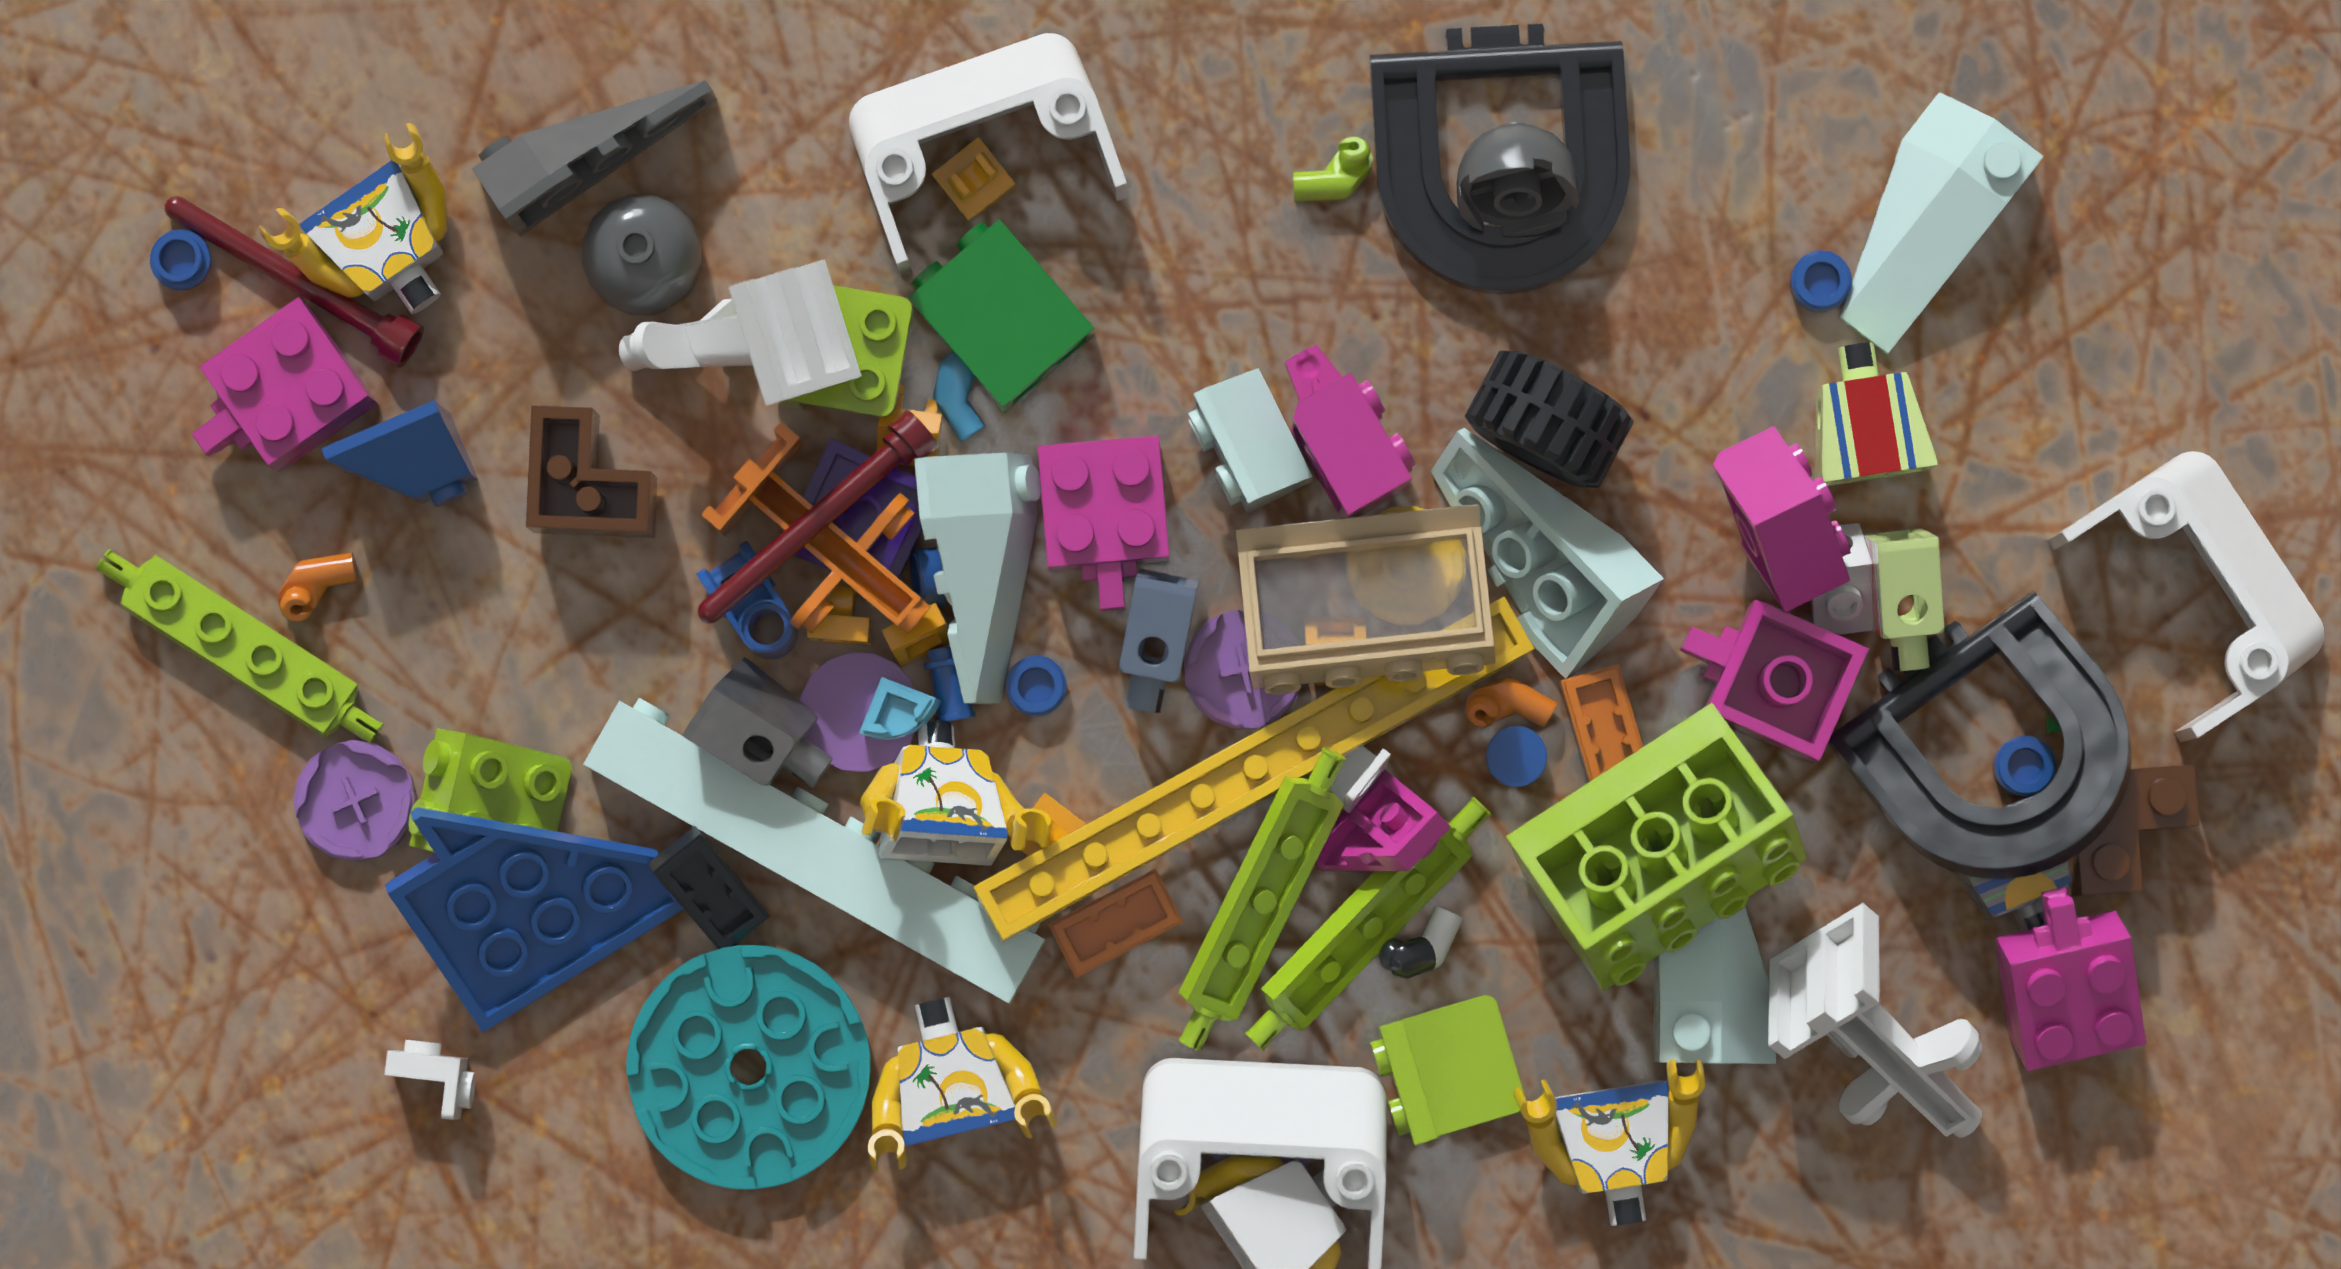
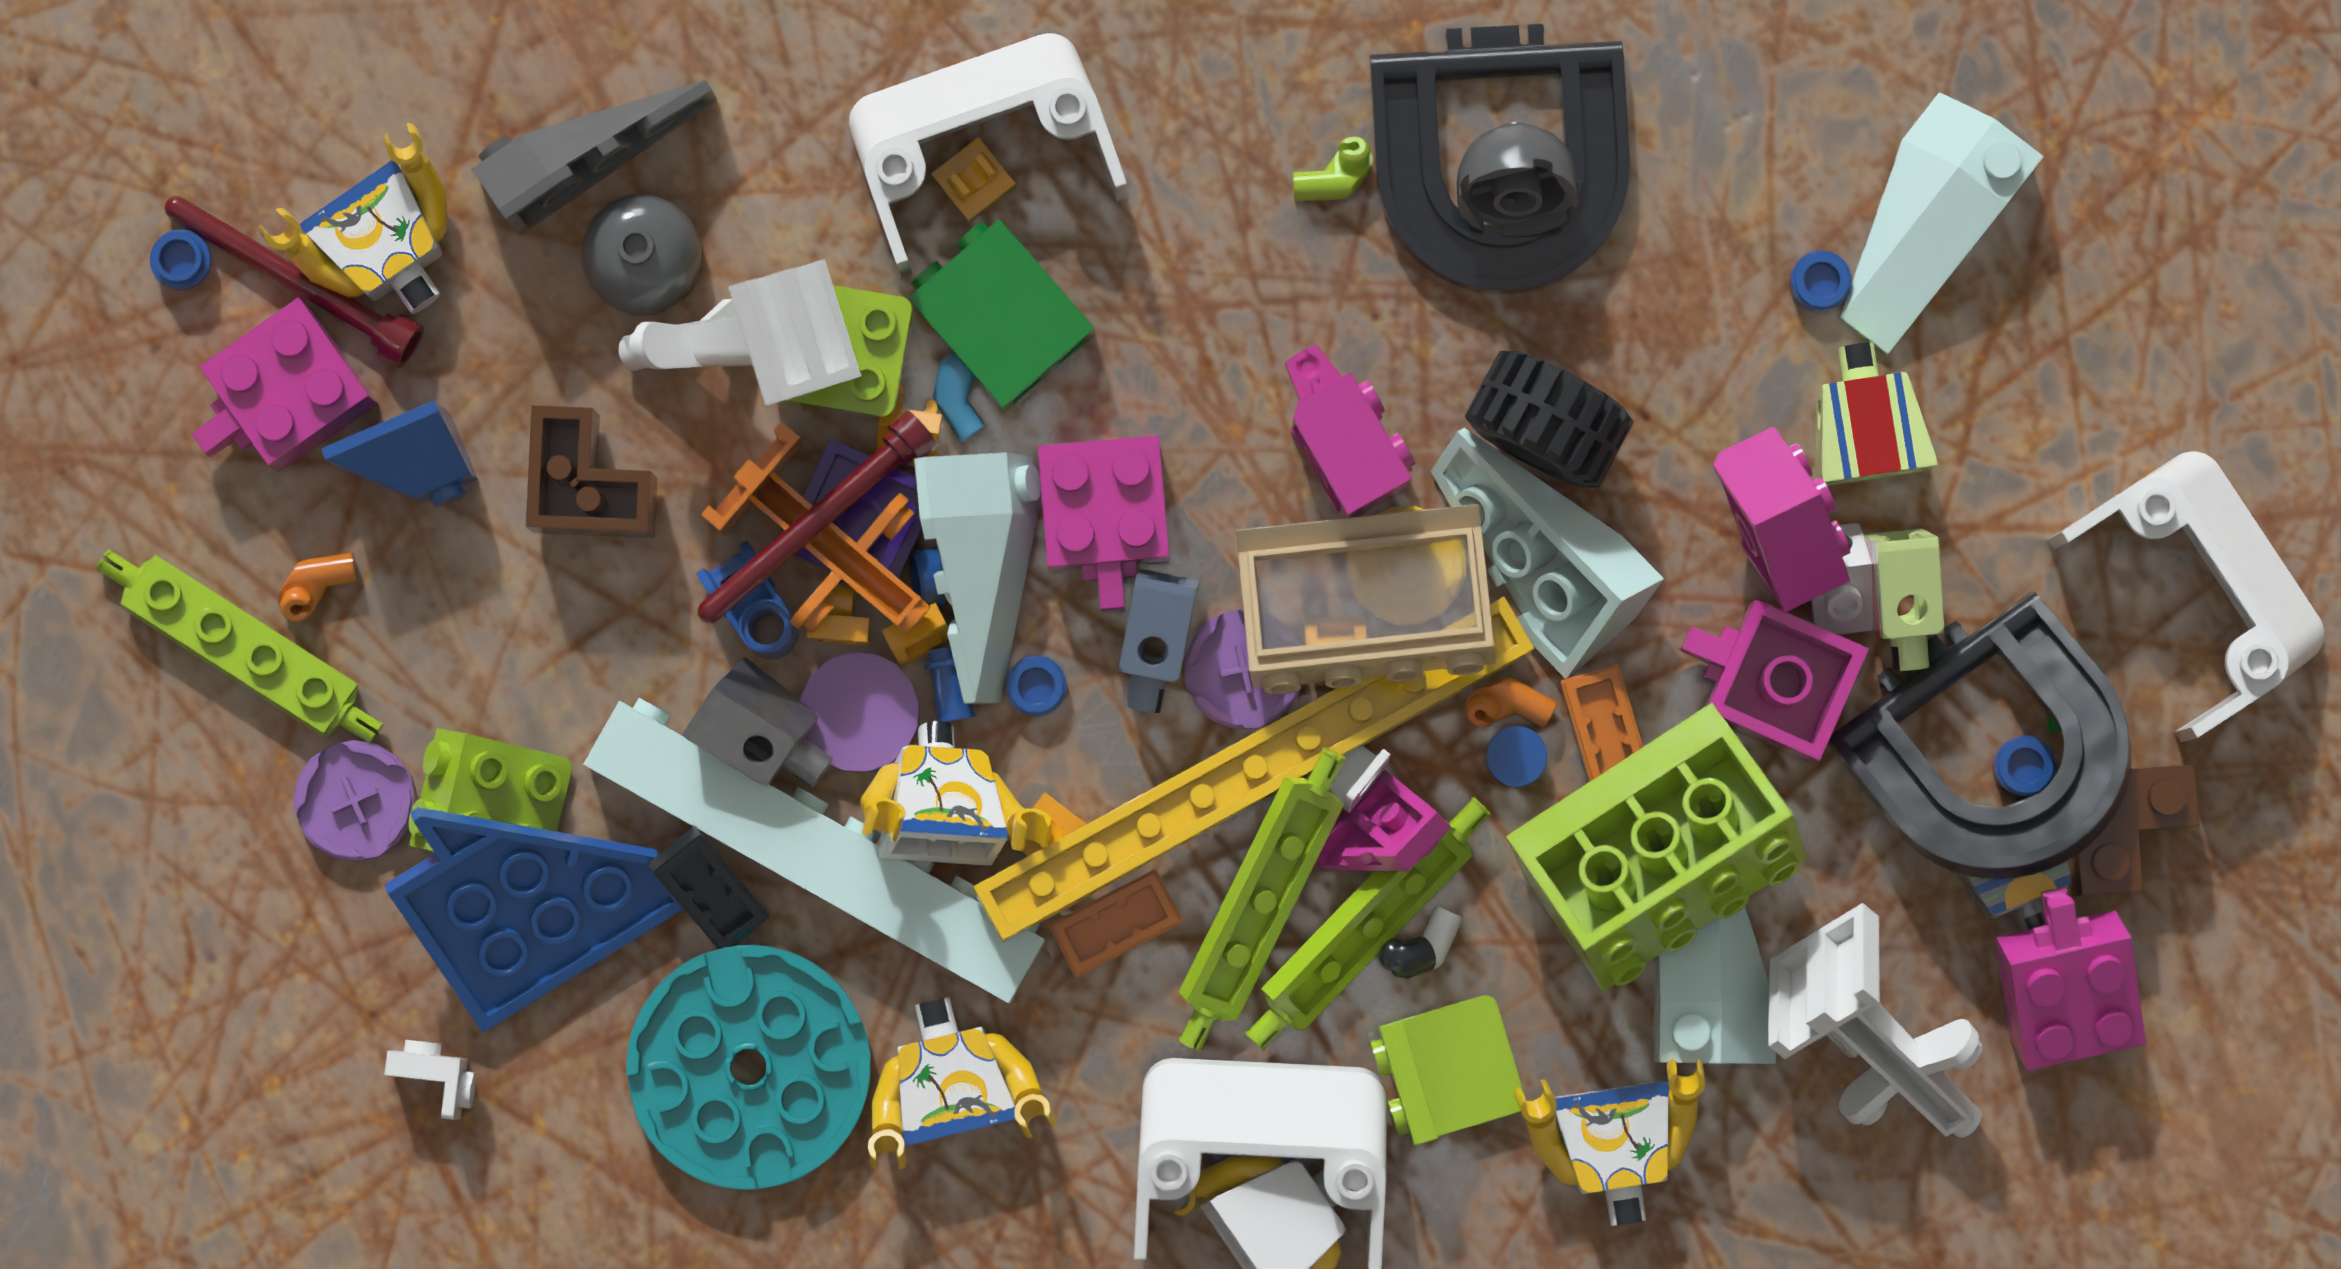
(897, 711): medium azure tile -> none
(1249, 439): light aqua slope -> none

